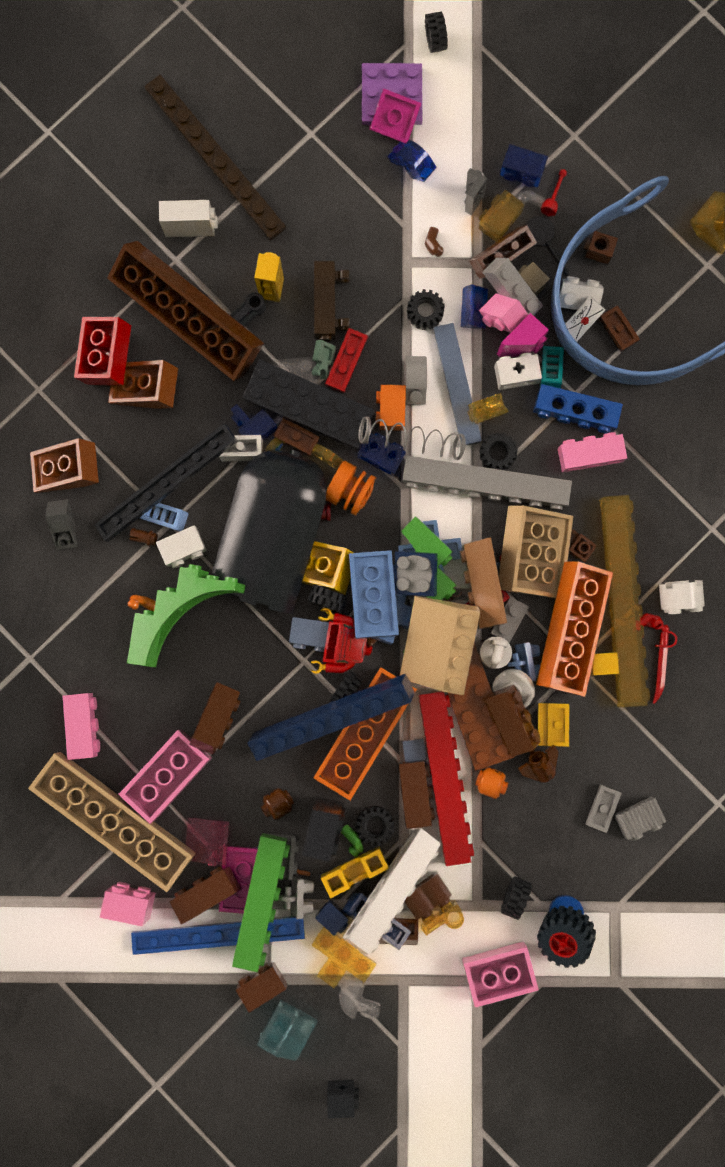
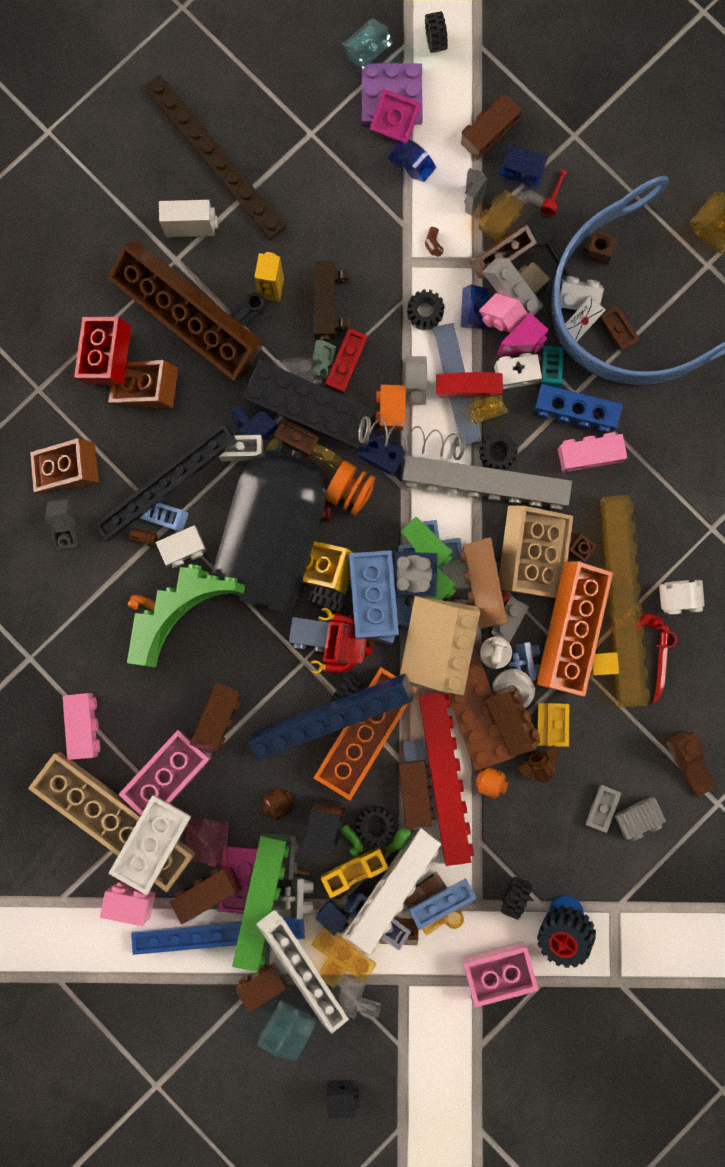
(150, 844): none -> white plate
(302, 971): none -> white brick
(367, 43): none -> clear light blue brick
(399, 840): none -> bright green arm
(442, 903): none -> medium blue plate
(469, 384): none -> red slope
(490, 126): none -> reddish brown brick
(689, 757): none -> reddish brown arch

